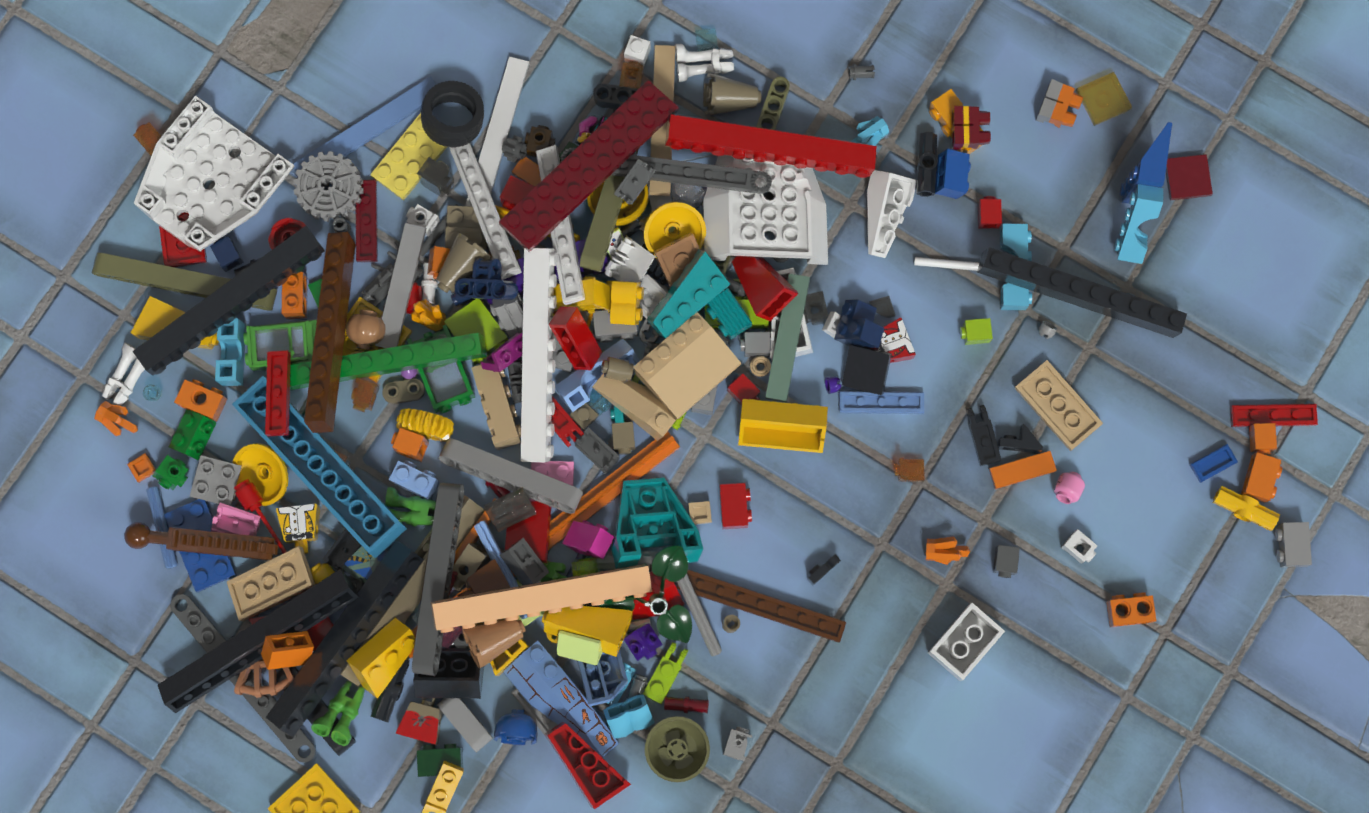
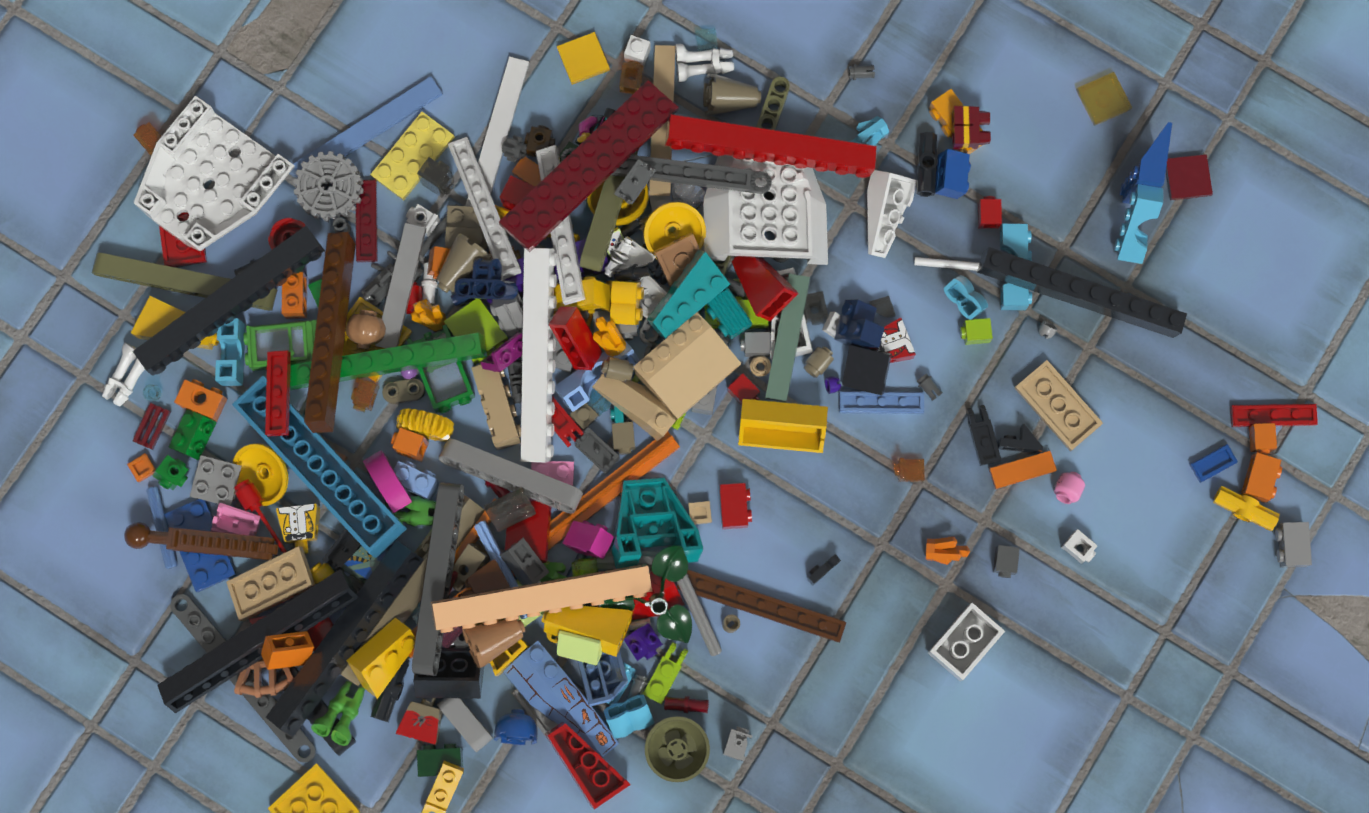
(107, 415): orange rock -> none
(144, 422): none -> dark red tile
(226, 253): dark blue brick -> none
(387, 481): none -> dark pink arch
(452, 92): black tyre -> none
(583, 58): none -> yellow tile
(609, 337): none -> light orange rock
(614, 93): black beam -> none
(635, 272): none -> black pin
(818, 361): none -> dark tan brick
(928, 385): none -> dark grey pin
(967, 299): none -> medium azure brick
(1056, 103): hips -> none
(1131, 615): orange brick -> none

